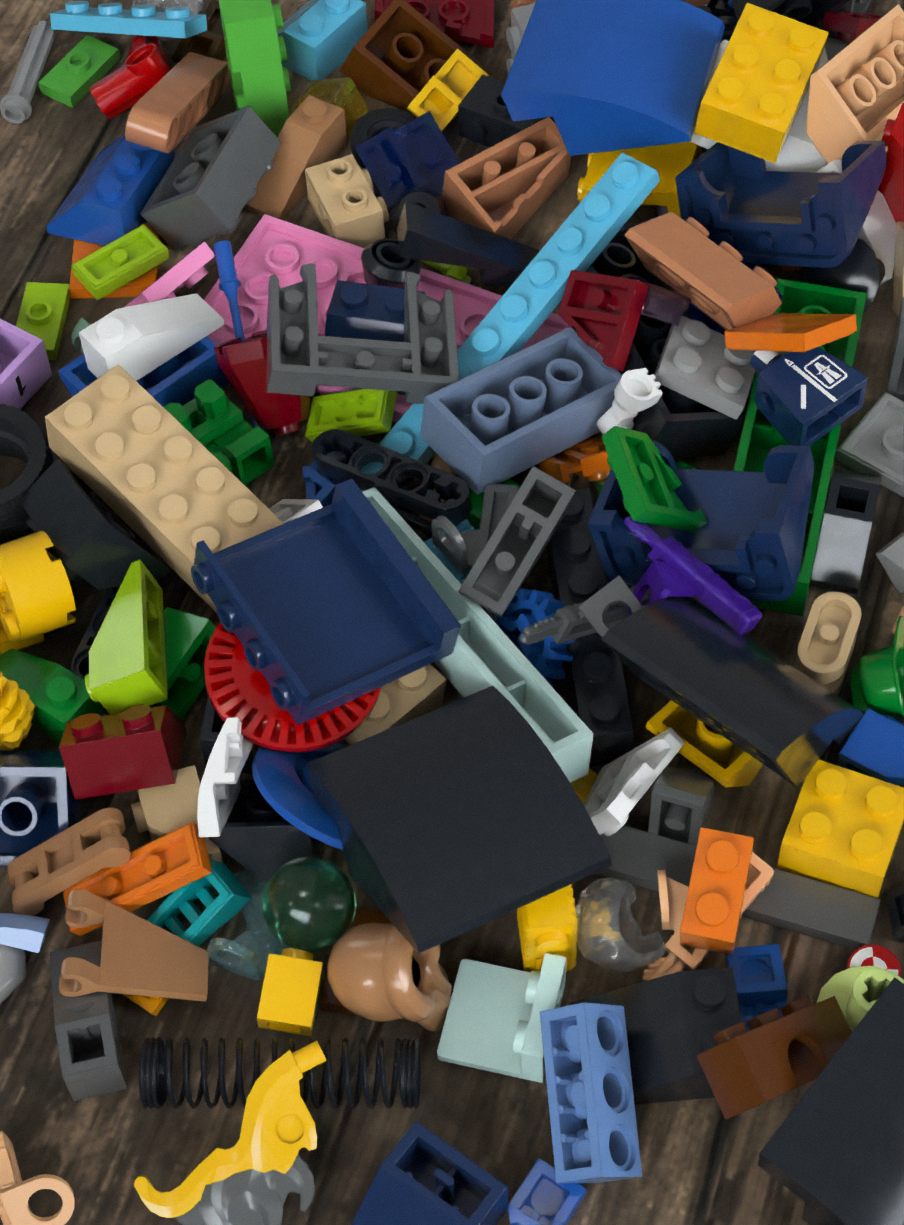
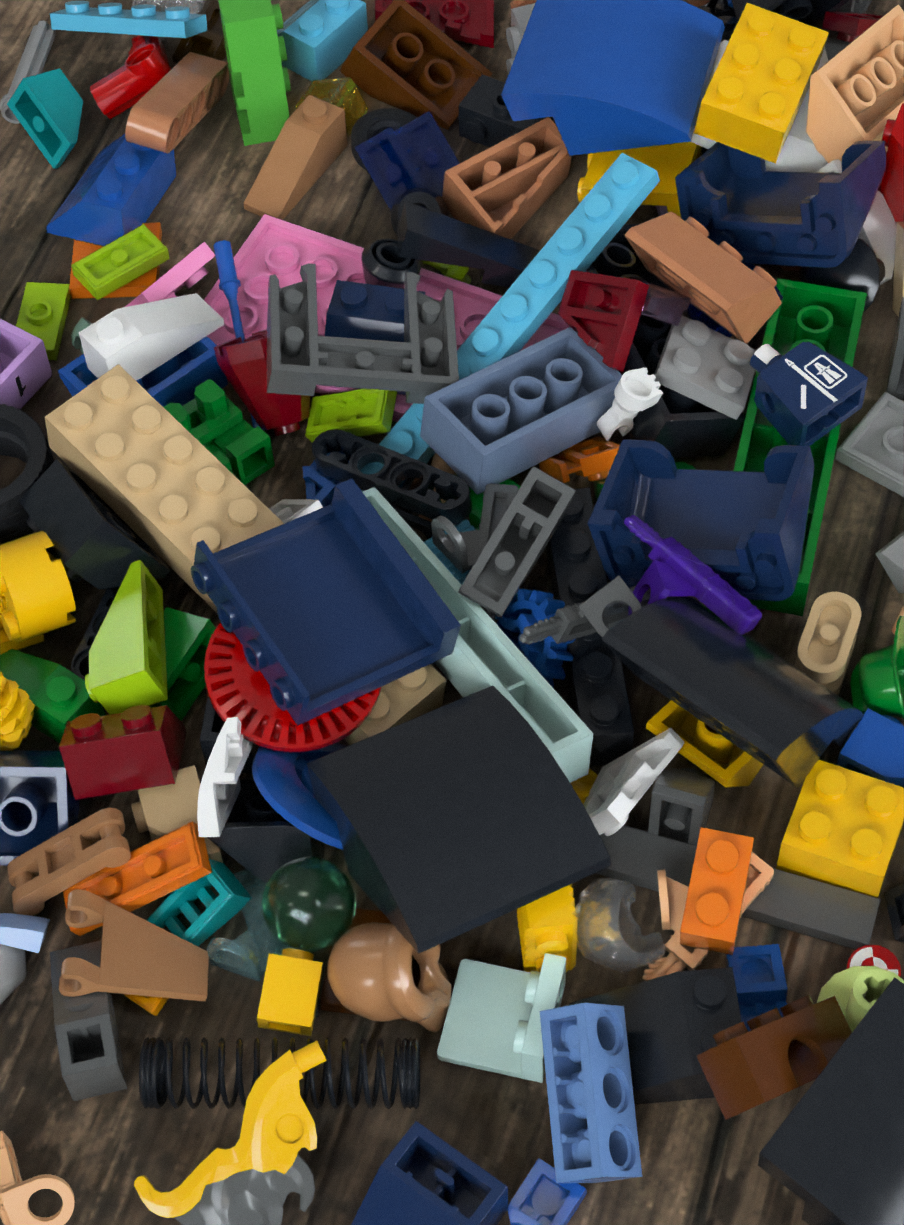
(49, 113): none -> teal slope
(79, 70): bright green plate -> none
(211, 179): dark grey brick -> none
(346, 201): tan brick -> none
(447, 89): yellow slope -> none
(647, 481): green wing -> none
(790, 332): orange tile -> none
(845, 530): black slope -> none

